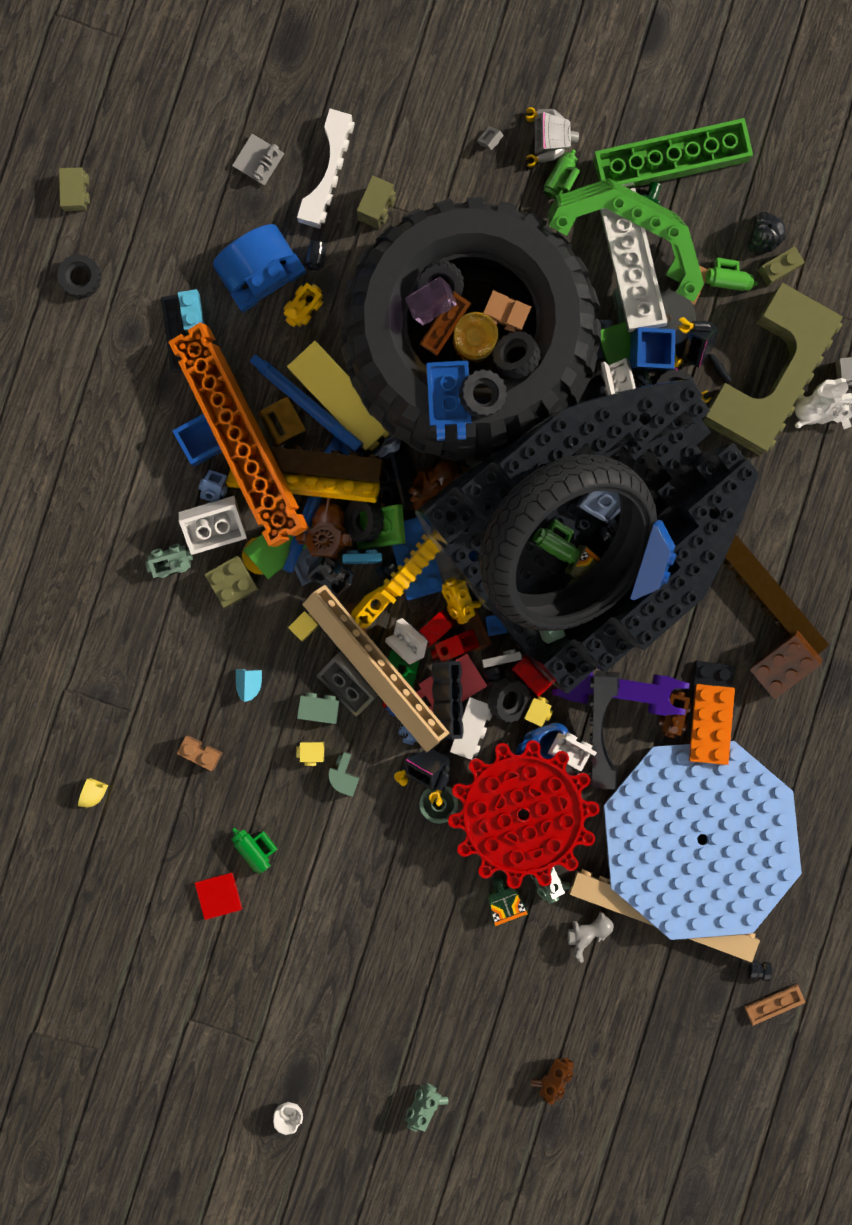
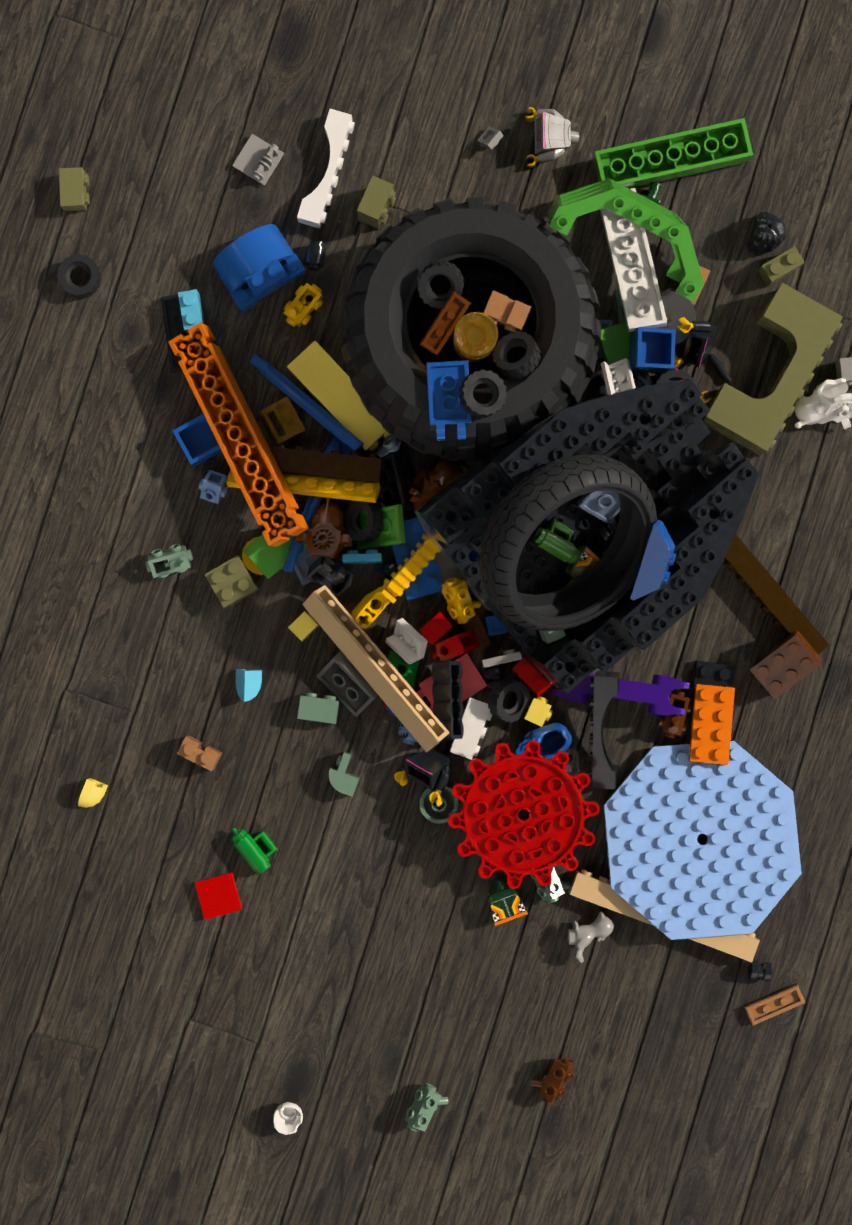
(212, 525): white brick -> none
(310, 752): light yellow brick -> none
(431, 301): clear purple brick -> none
(562, 175): bright green piece -> none
(577, 751): white bracket -> none
(729, 278): bright green piece -> none

